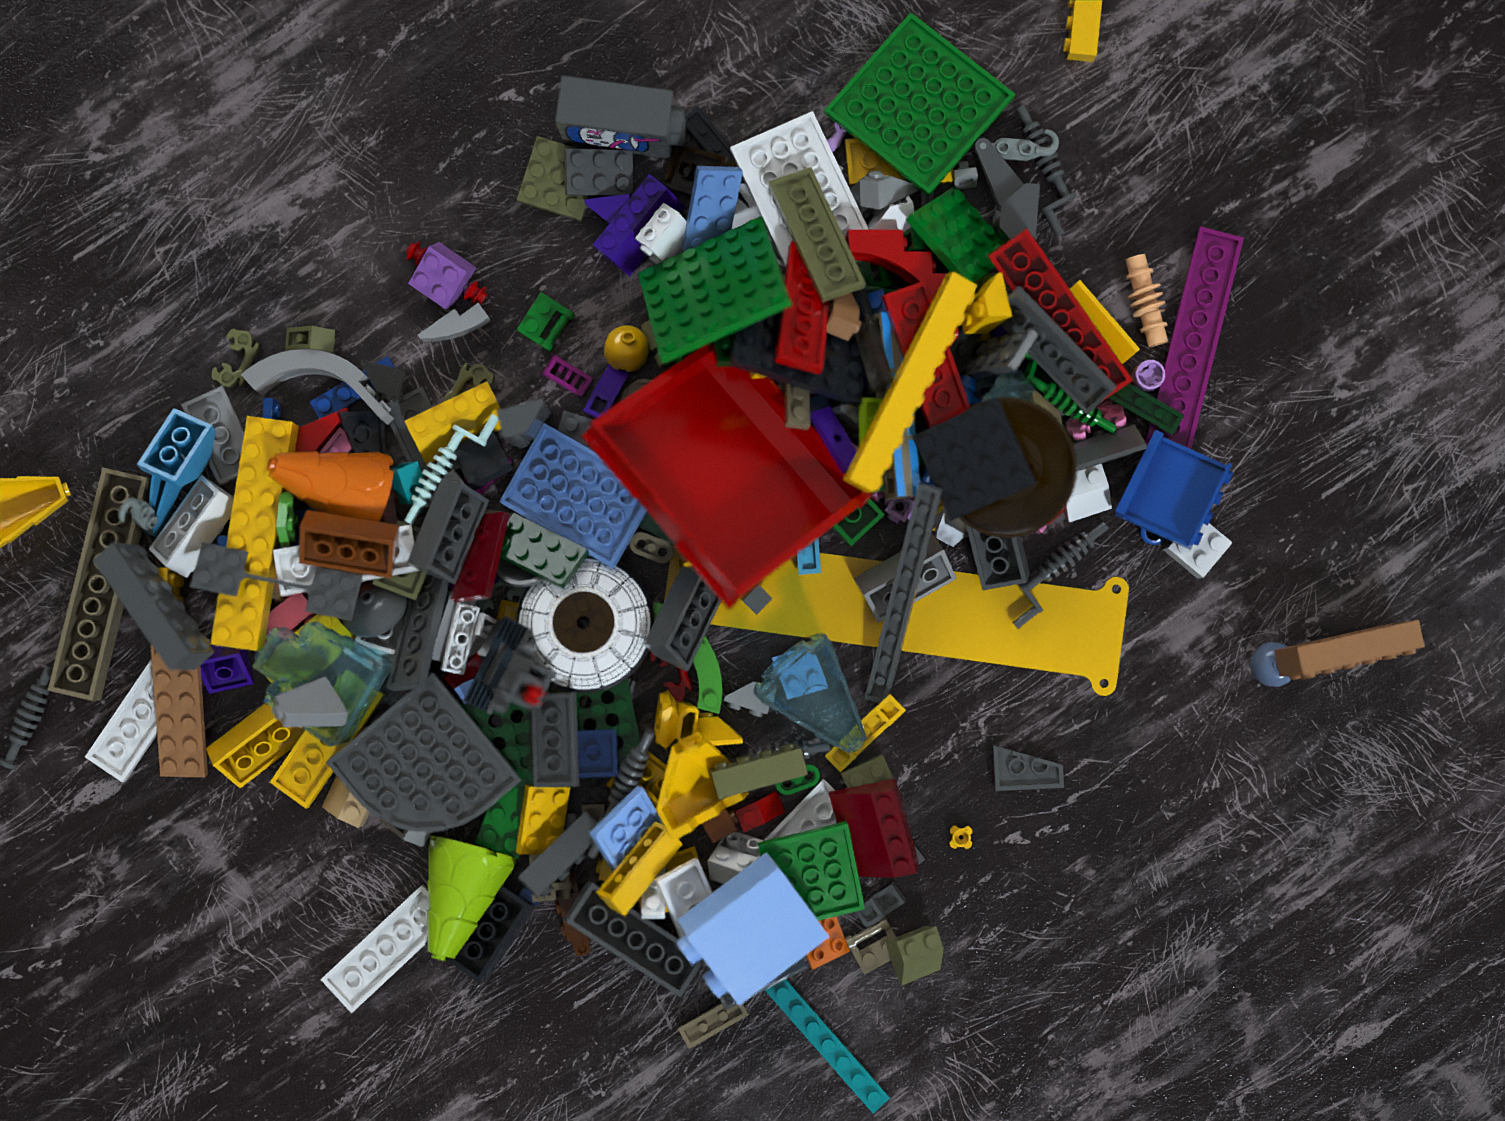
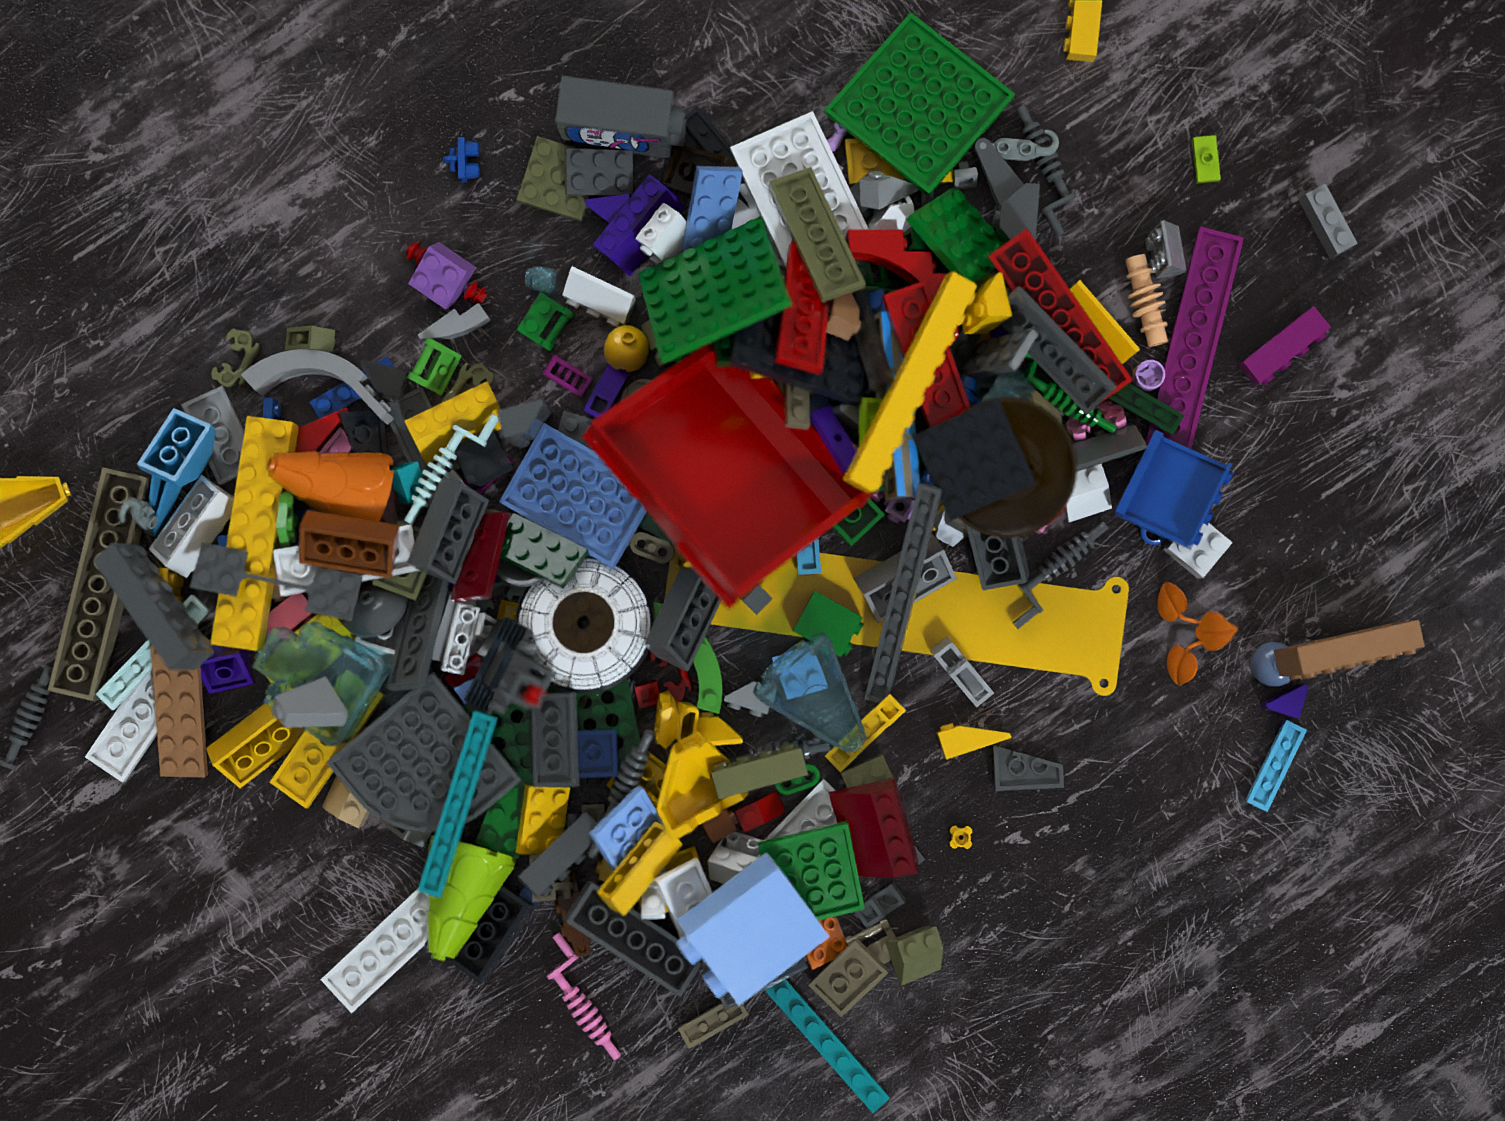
(140, 664): none -> light aqua plate
(439, 369): none -> bright green plate
(457, 804): none -> teal plate
(465, 169): none -> blue hips
(541, 279): none -> clear light blue piece
(576, 1001): none -> bright pink piece
(598, 297): none -> white slope
(646, 693): none -> red plate
(830, 618): none -> green brick
(848, 977): none -> dark tan plate
(961, 671): none -> light grey slope
(962, 739): none -> yellow slope
(1166, 250): none -> light grey slope
(1206, 159): none -> lime plate
(1212, 633): none -> orange plant
(1275, 765): none -> medium azure plate
(1284, 346): none -> magenta brick
(1288, 702): none -> dark purple slope
(1327, 221): none -> light grey brick

